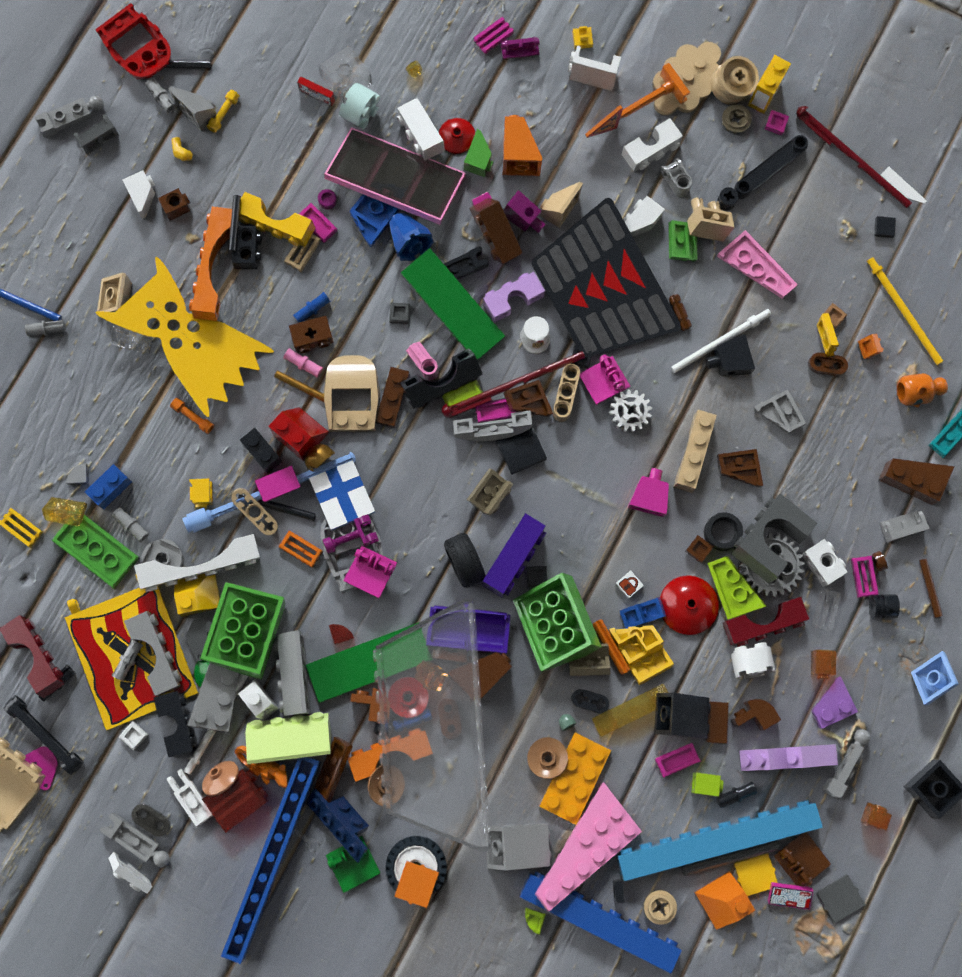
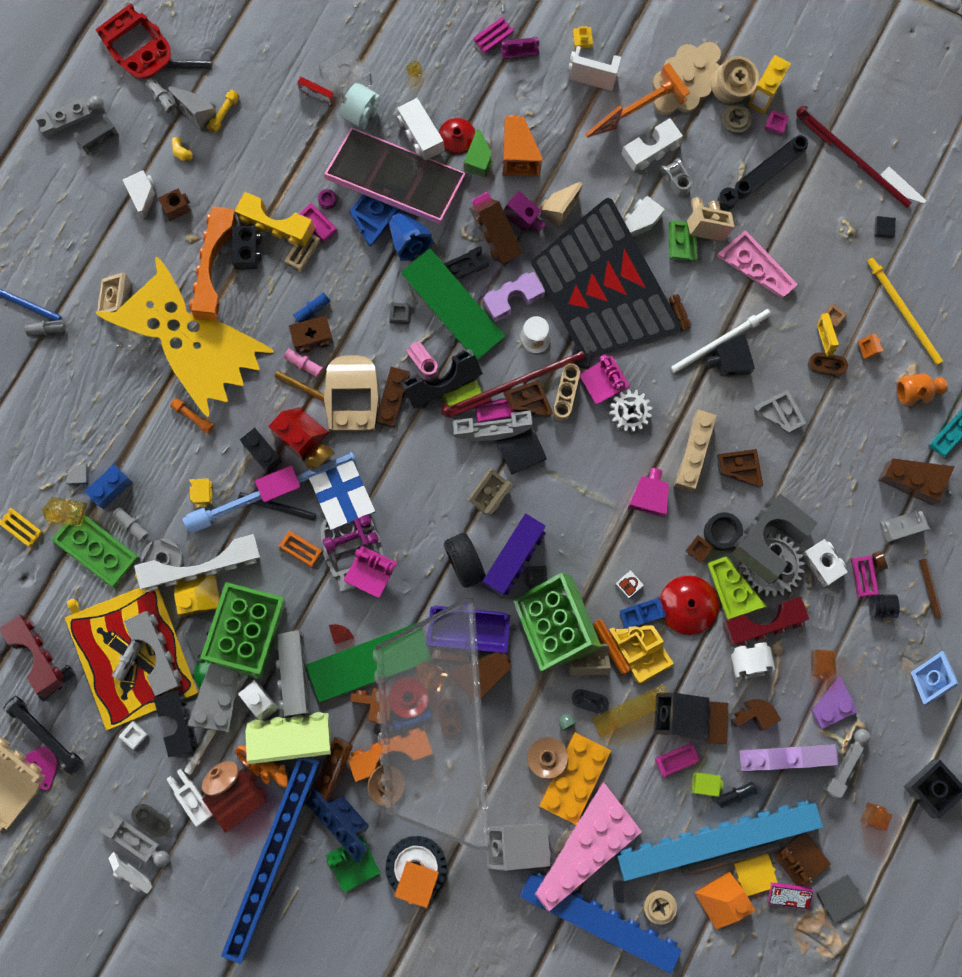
(234, 223): black bar -> none
(248, 497): tan beam -> none
(534, 920): lime tile -> none

